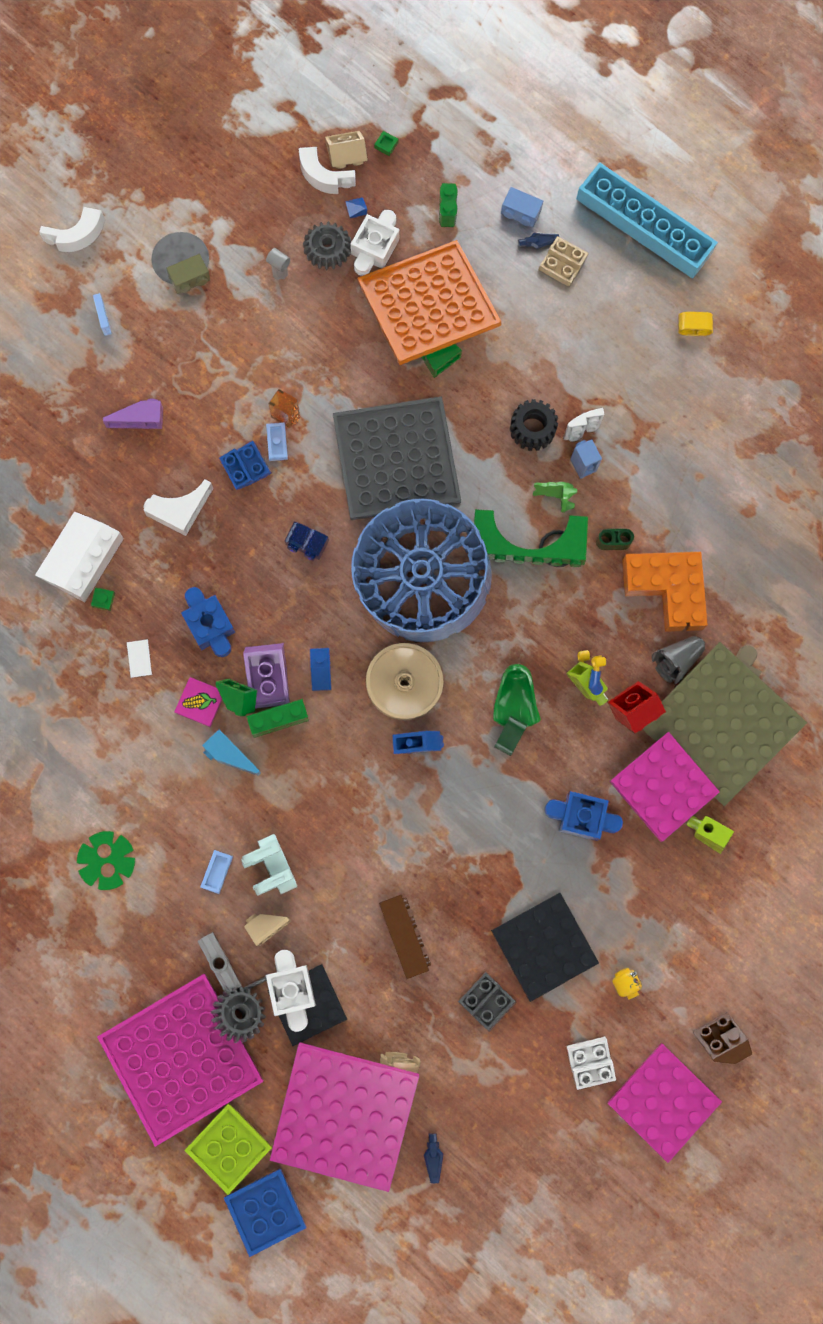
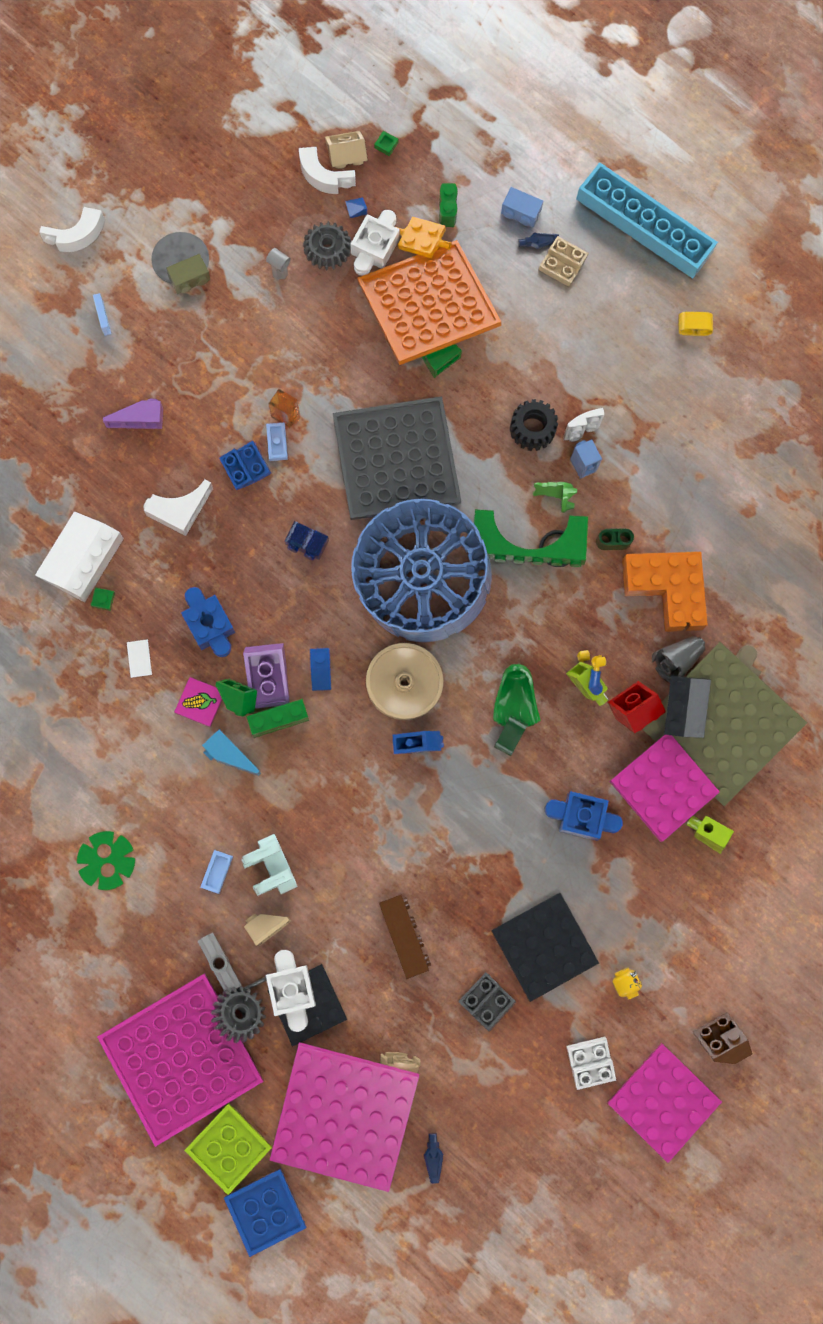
(422, 237): none -> light orange plate
(687, 706): none -> black slope

